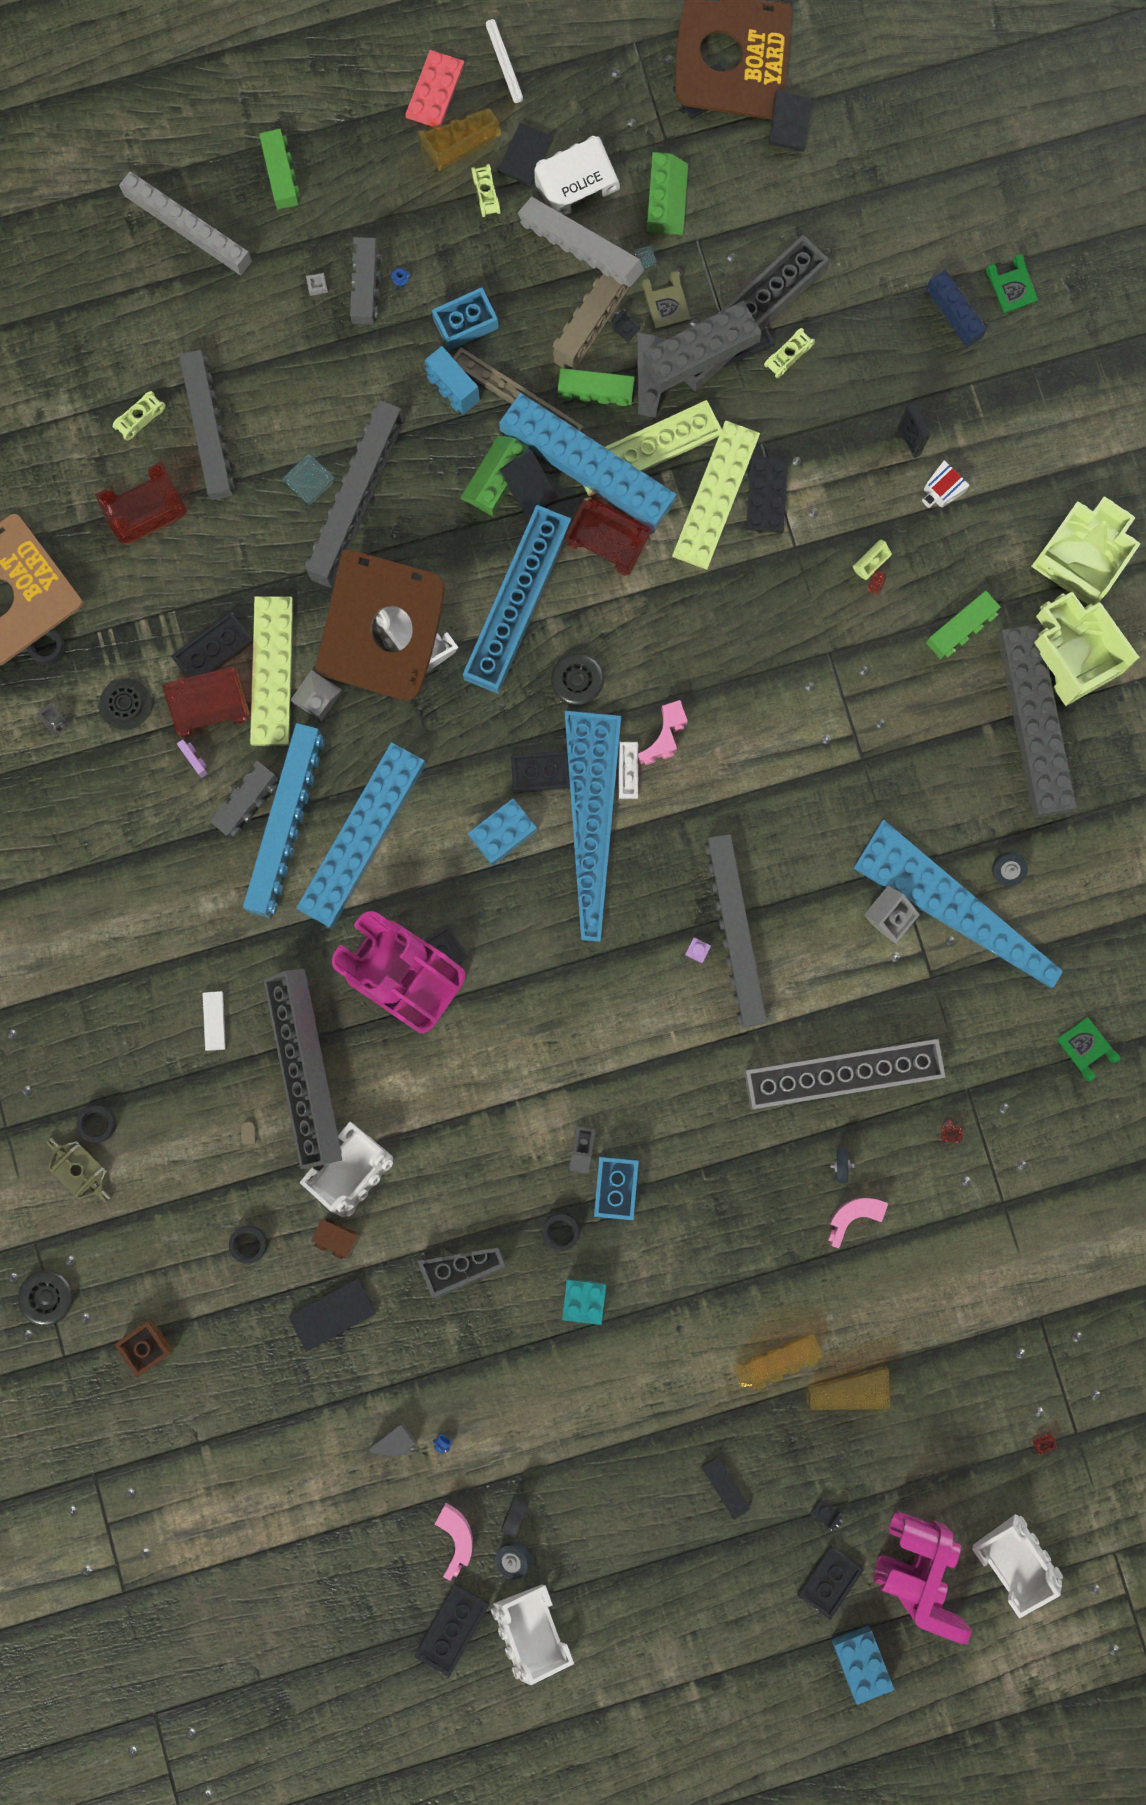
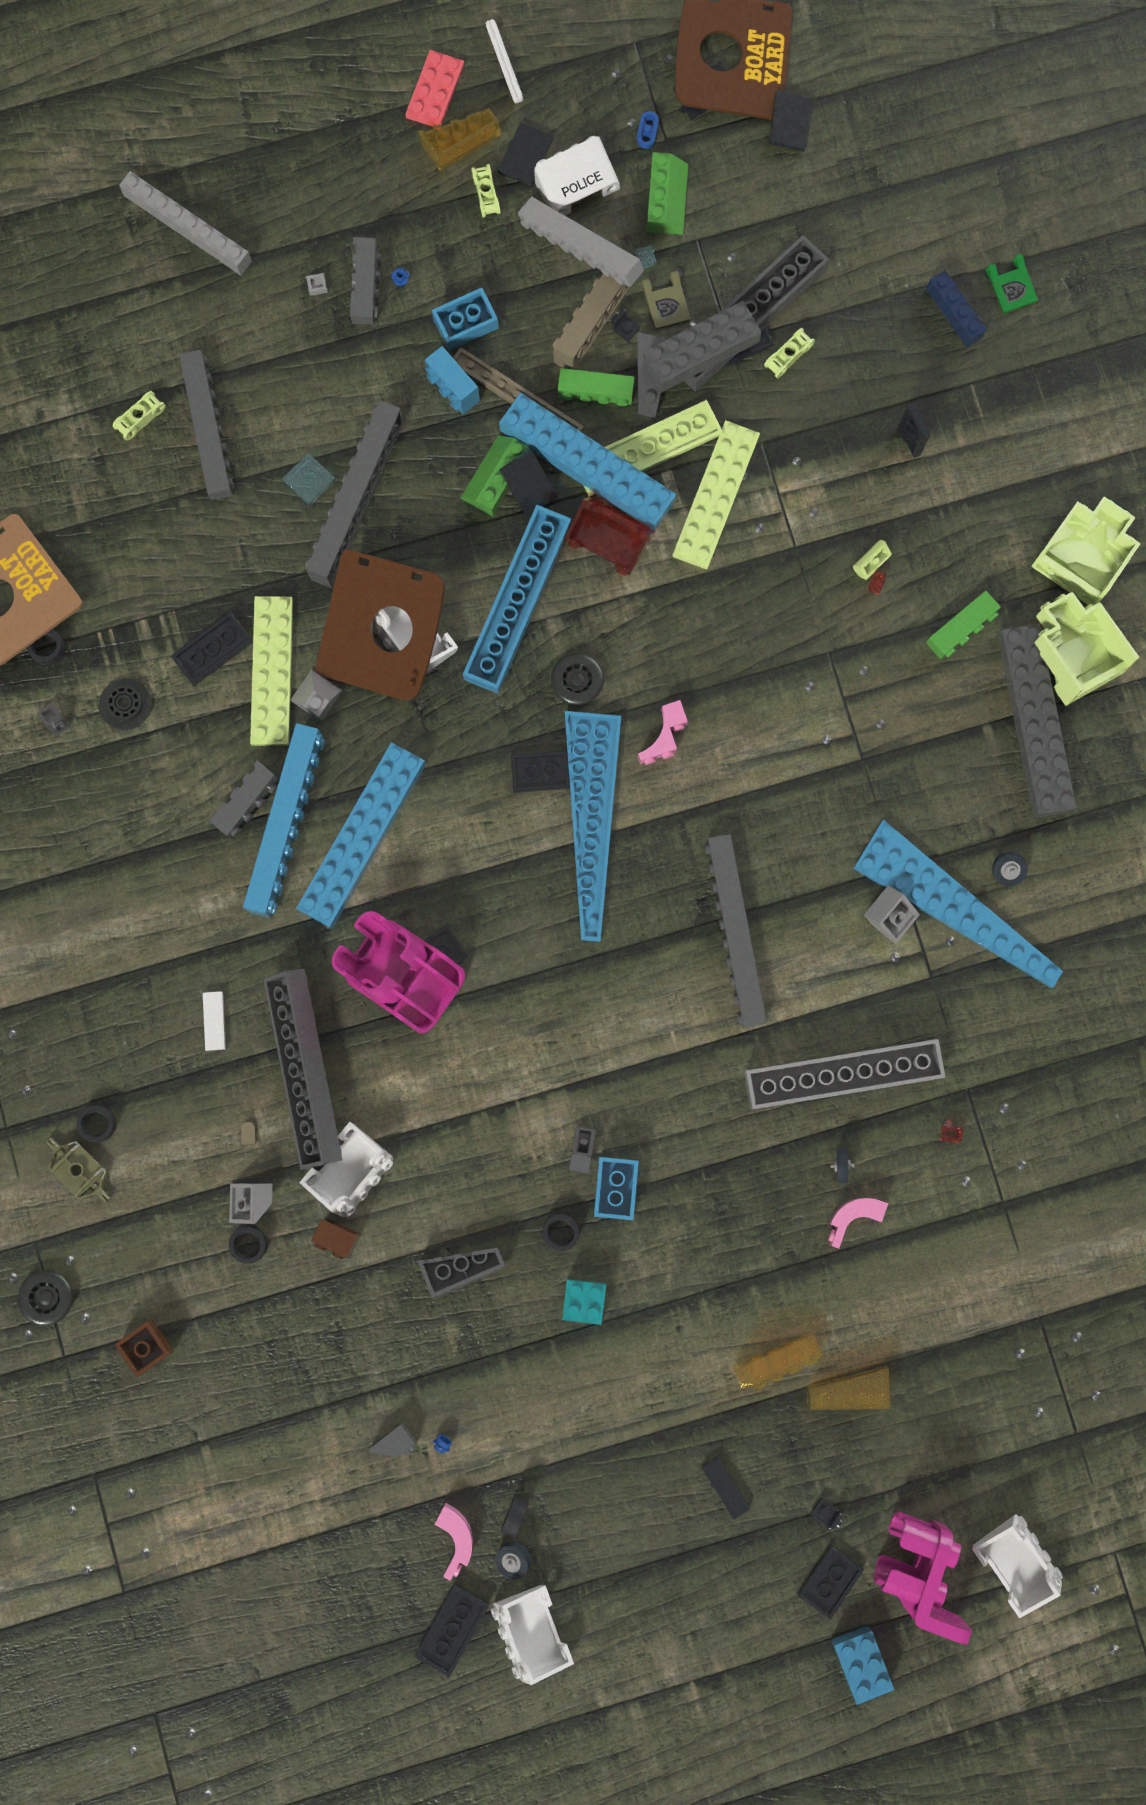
(143, 507): clear red windscreen -> none
(198, 764): lavender plate -> none
(207, 700): clear red windscreen -> none
(249, 1201): none -> light grey slope
(278, 168): bright green brick -> none
(332, 1315): black tile -> none
(502, 832): dark azure brick -> none
(628, 770): white tile -> none
(647, 131): none -> blue plate
(697, 950): lavender plate -> none
(767, 494): black plate -> none
(944, 486): torso -> none
(1044, 1439): clear red piece -> none
(1085, 1045): green flag -> none

